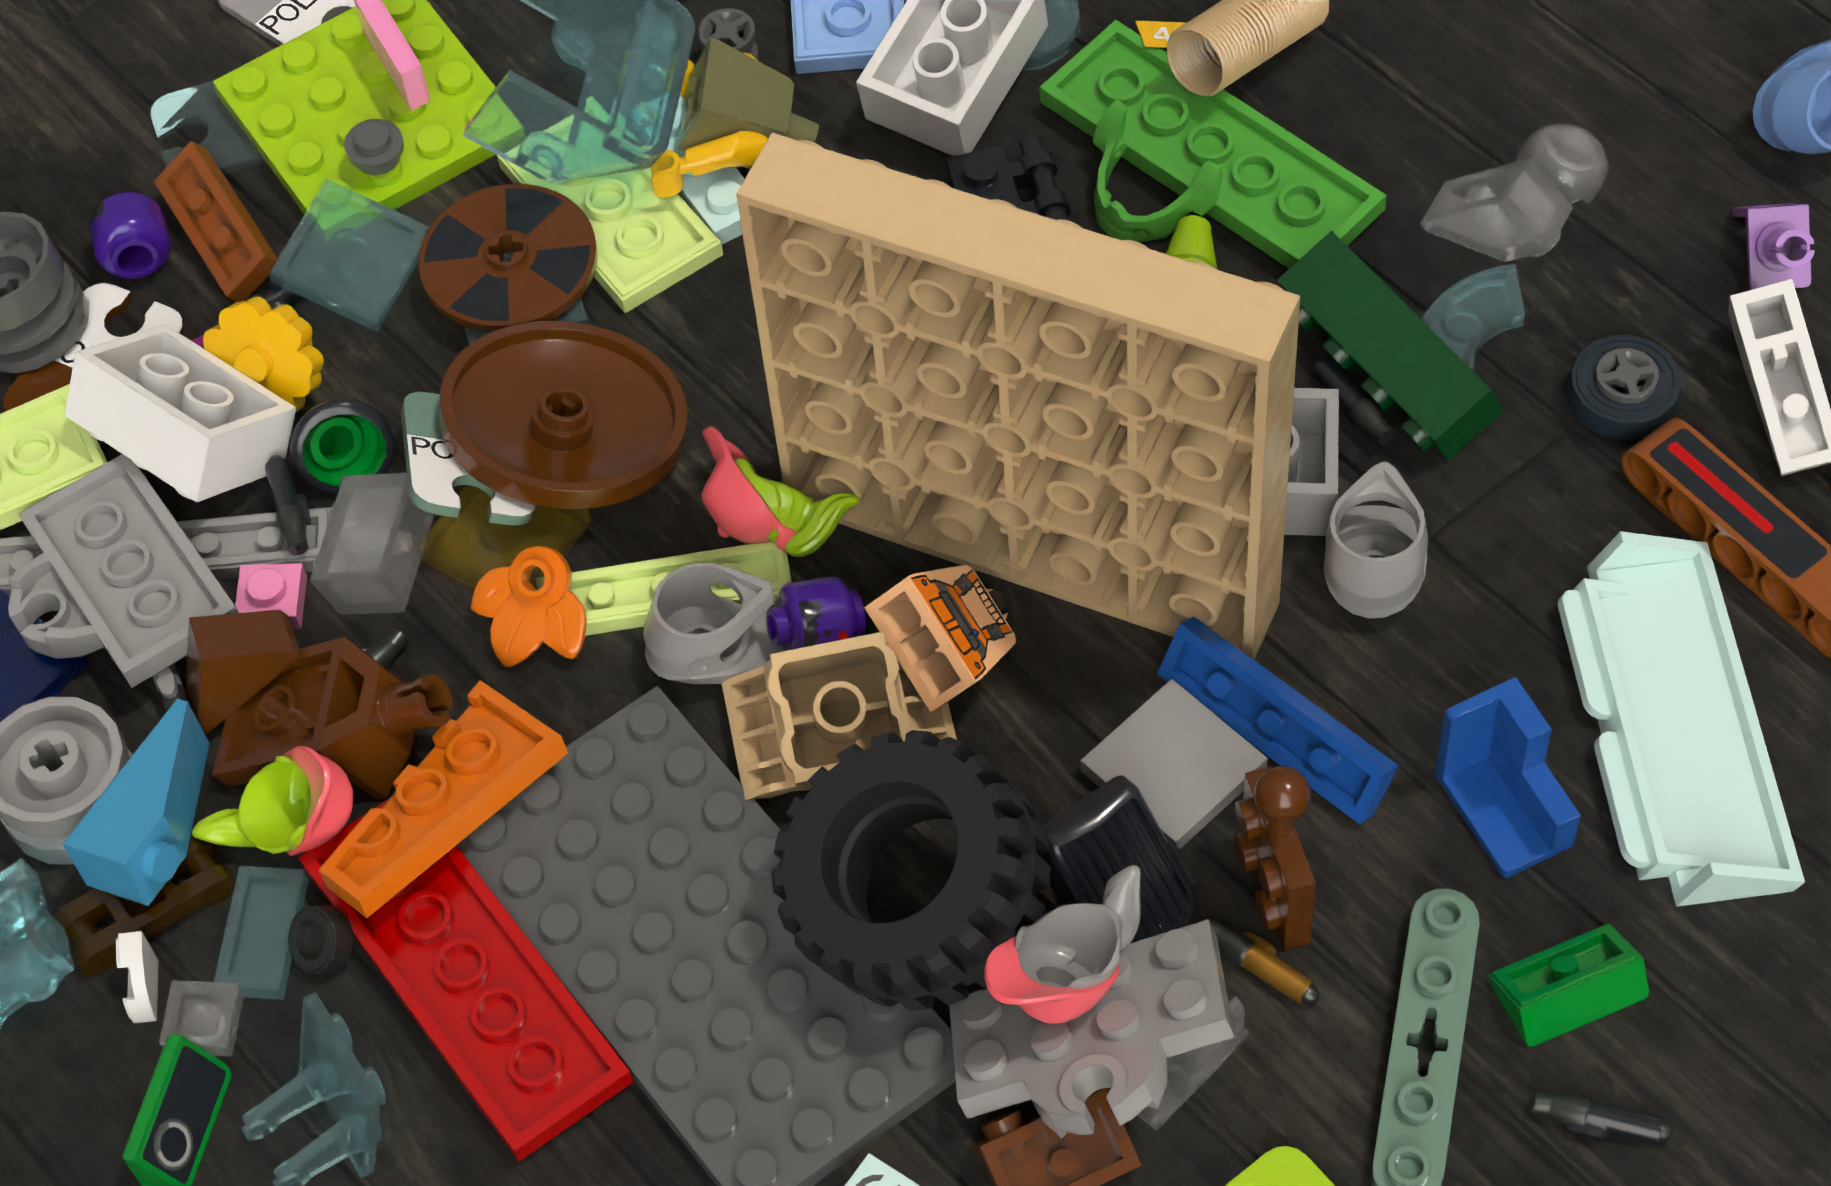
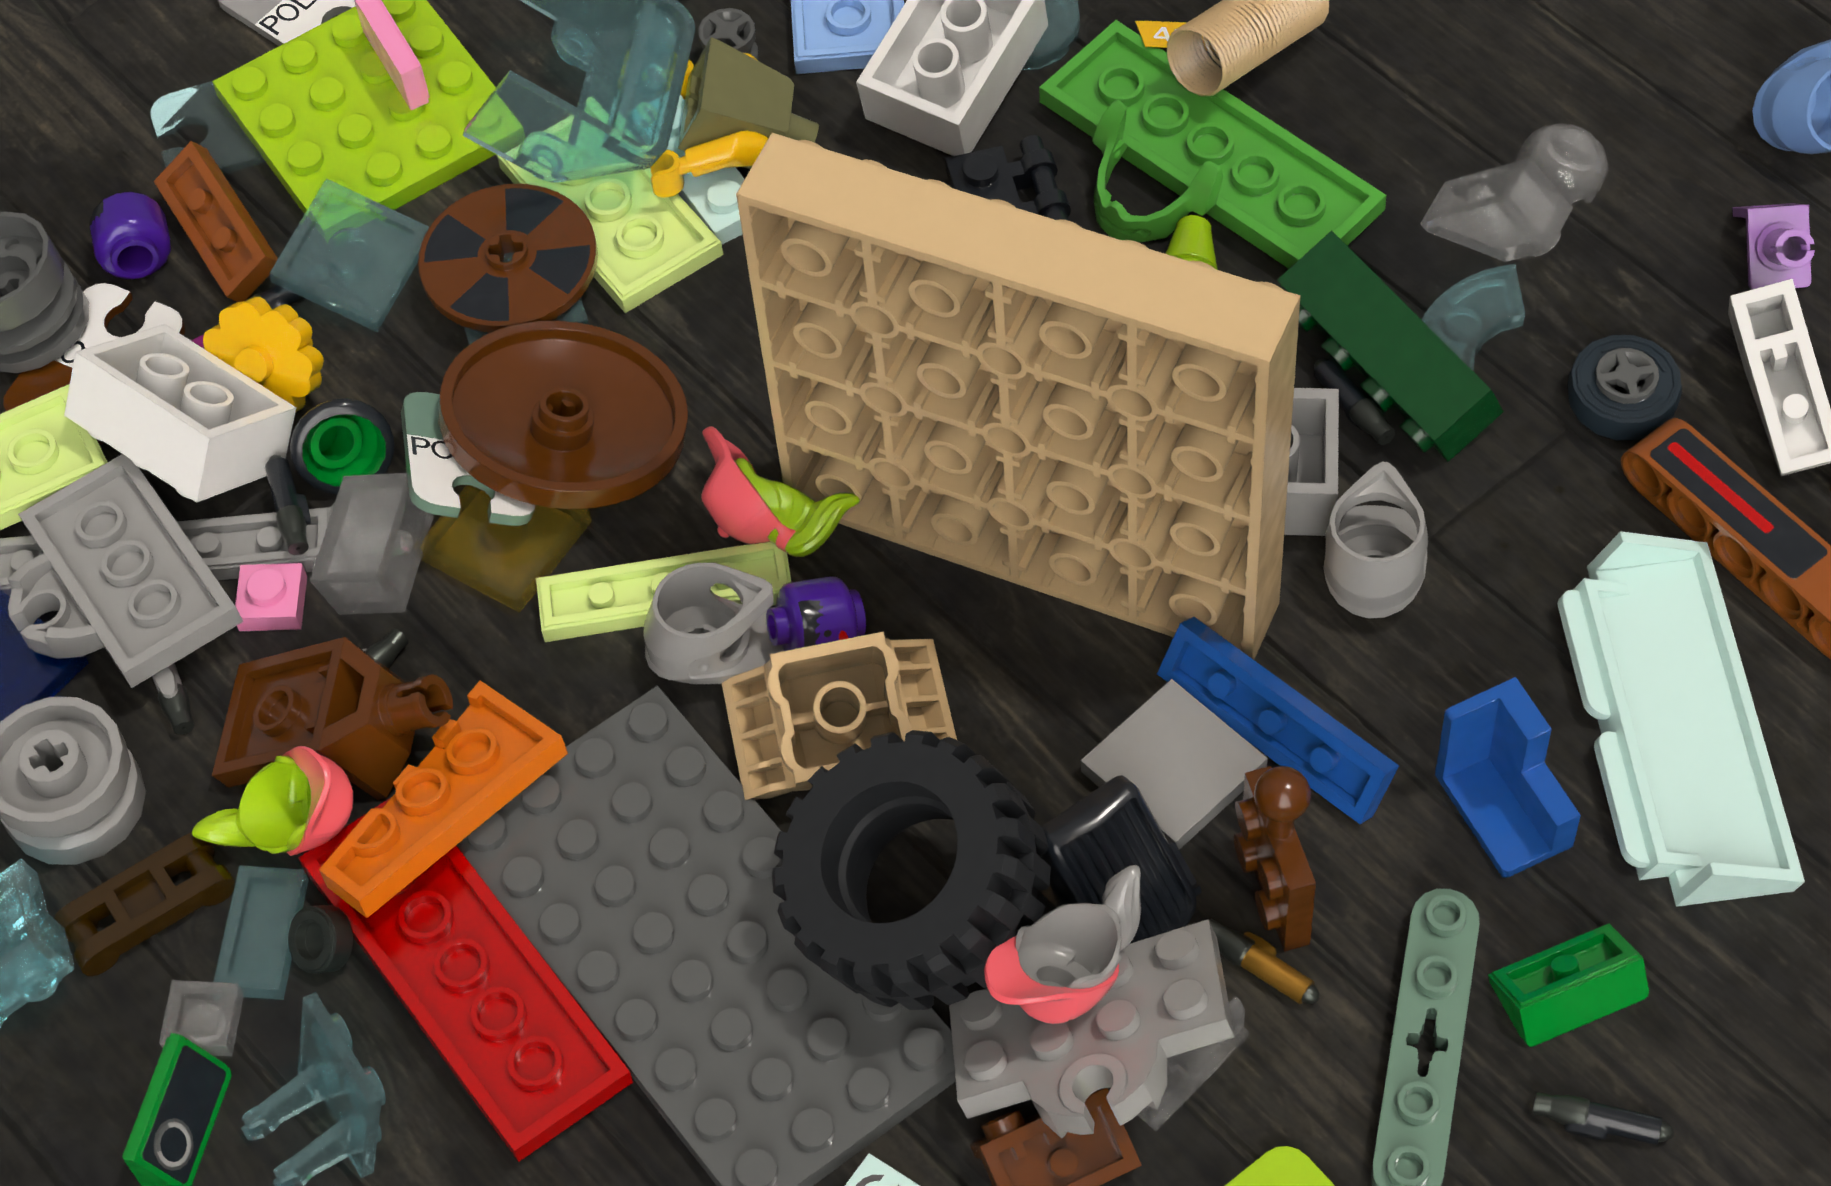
(142, 964): white tile -> none
(146, 814): dark azure slope -> none
(234, 659): reddish brown slope -> none
(374, 146): dark grey plate -> none
(531, 616): orange plate -> none
(943, 630): light nougat torso -> none

